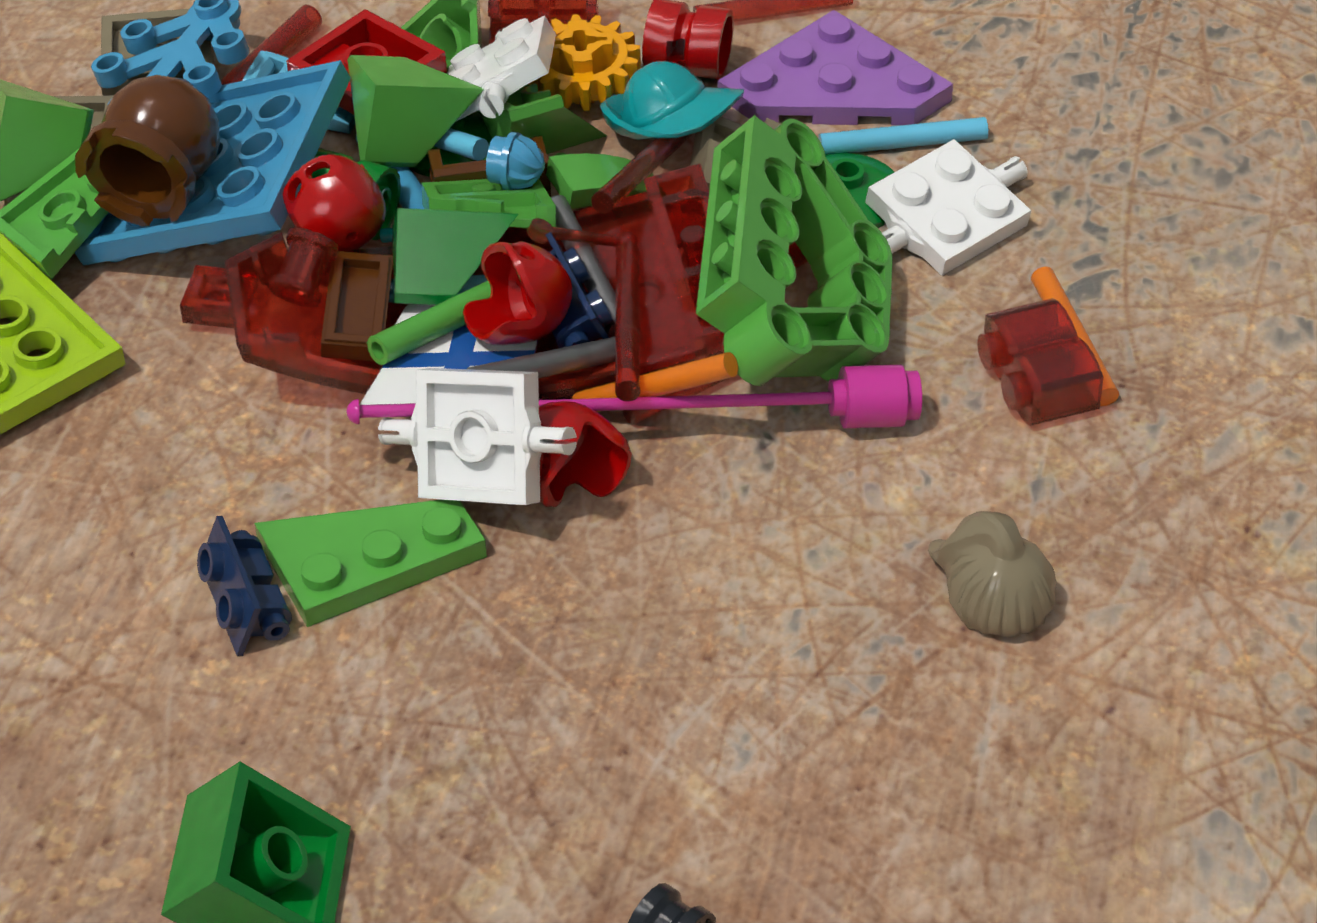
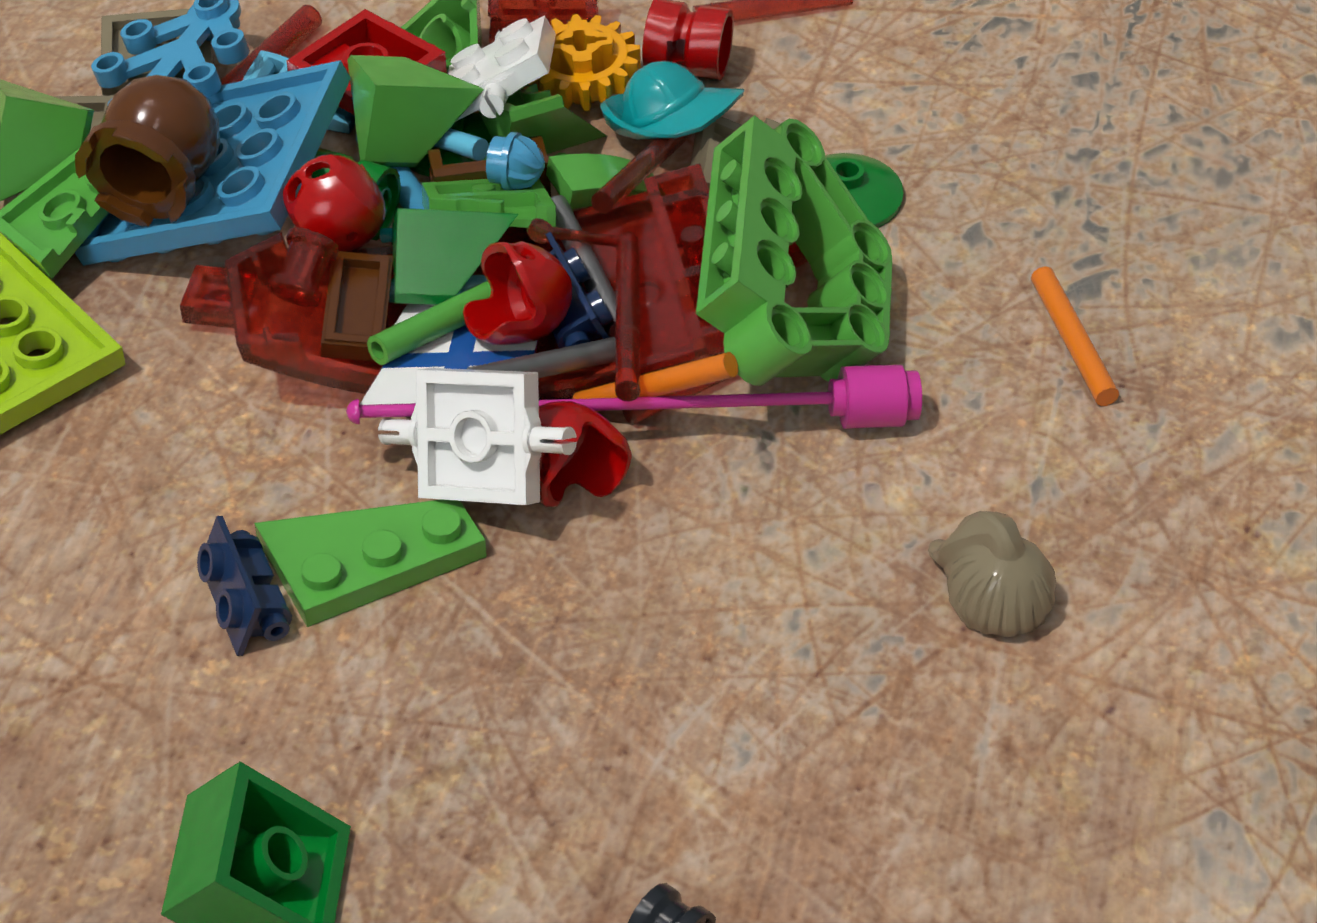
(835, 76): medium lavender plate -> none
(904, 136): medium azure bar -> none
(949, 206): white plate -> none
(1040, 362): clear red brick -> none

